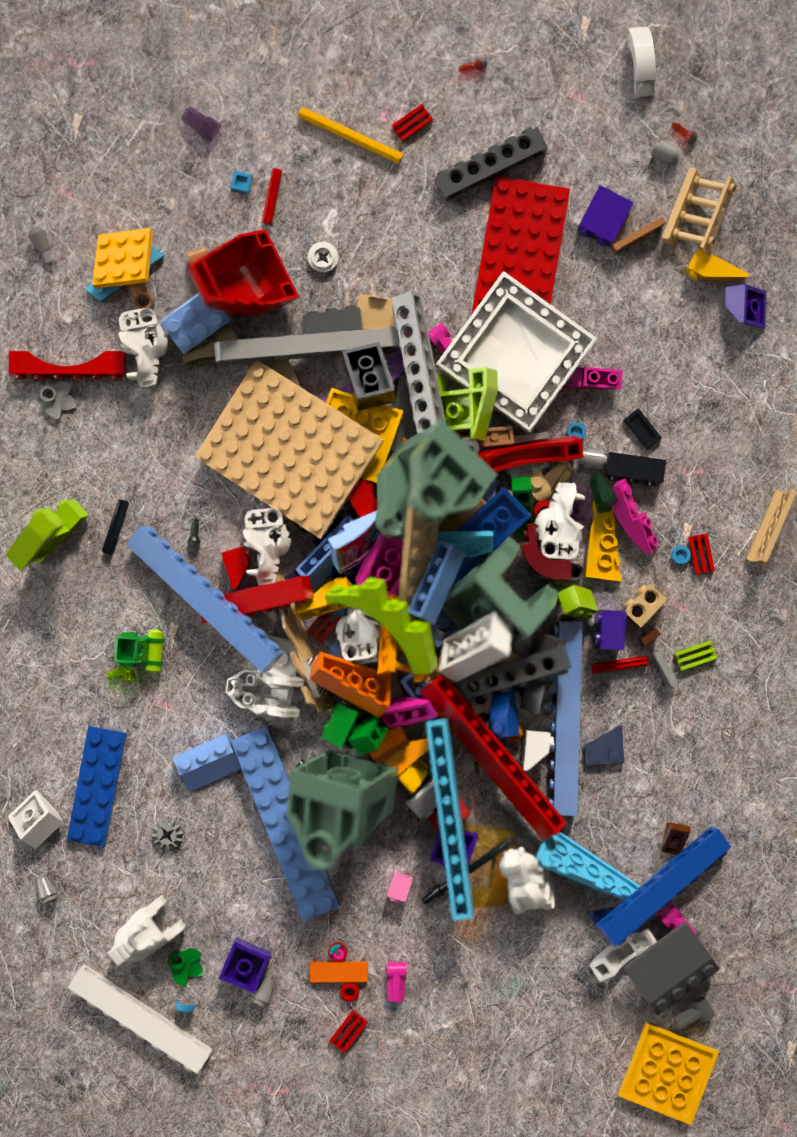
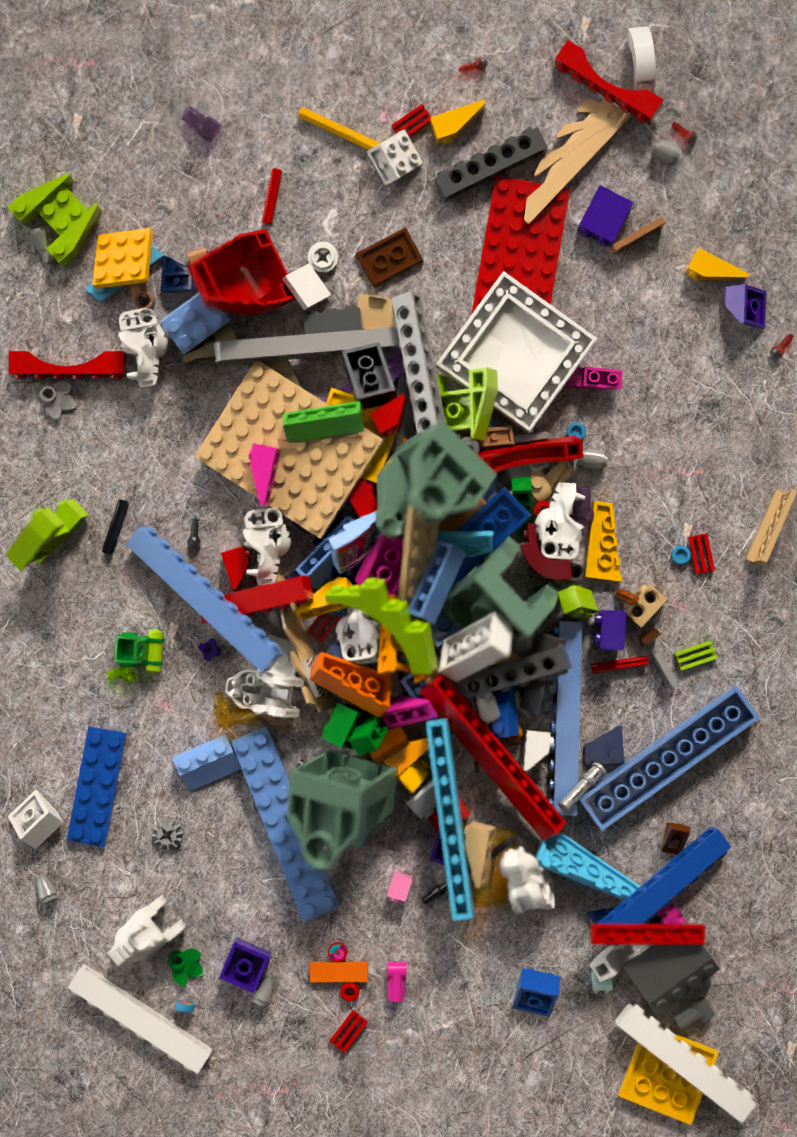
(61, 212): none -> lime wedge
(175, 277): none -> dark blue wing
(209, 654): none -> dark purple plate
(229, 717): none -> clear yellow bracket
(241, 182): dark azure tile -> none
(264, 466): none -> dark pink slope
(306, 286): none -> white tile
(323, 422): none -> bright green panel
(389, 257): none -> reddish brown tile
(390, 416): none -> red slope
(394, 157): none -> white bracket
(440, 338): dark pink piece -> none
(452, 123): none -> yellow slope
(479, 845): none -> tan slope
(487, 707): none -> light grey brick
(536, 992): none -> blue slope
(581, 147): none -> tan animal
(587, 781): none -> light grey pin
(602, 494): clear green slope -> none
(605, 985): none -> light aqua tile
(627, 597): none -> dark orange axle
(635, 469): black brick -> none
(635, 525): dark pink slope -> none
(640, 103): none -> red arch
(642, 429): black tile -> none
(647, 934): none -> red tile
(668, 757): none -> medium blue brick
(685, 1062): none -> white brick
(686, 198): tan fence -> none
(778, 350): none -> clear red piece

